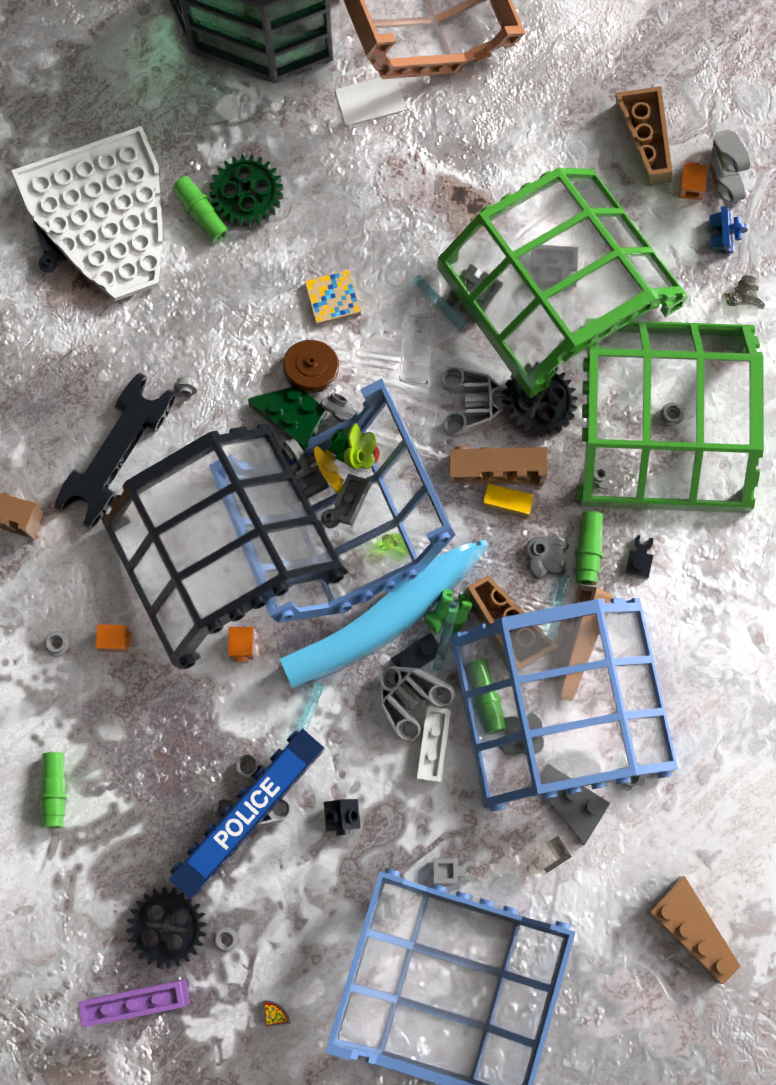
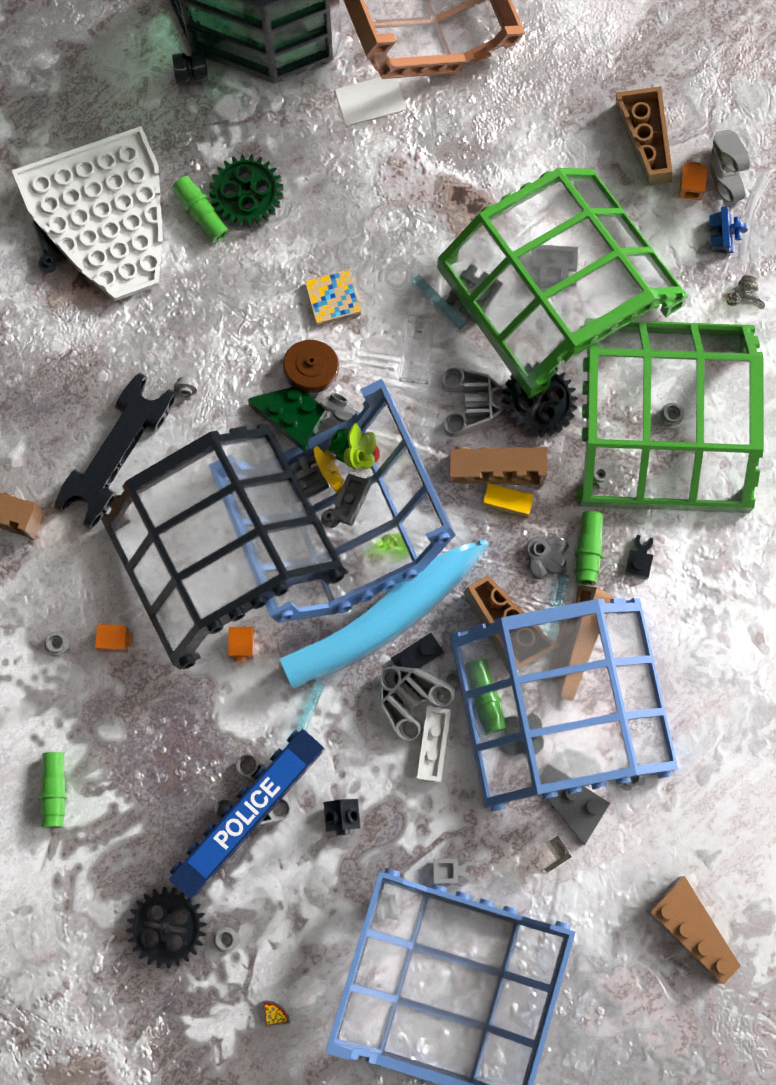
(134, 1003): medium lavender fence -> none
(190, 67): none -> black wheel
(292, 450): light grey plate -> none
(436, 617): bright green animal -> none
(446, 636): clear light blue bar -> none

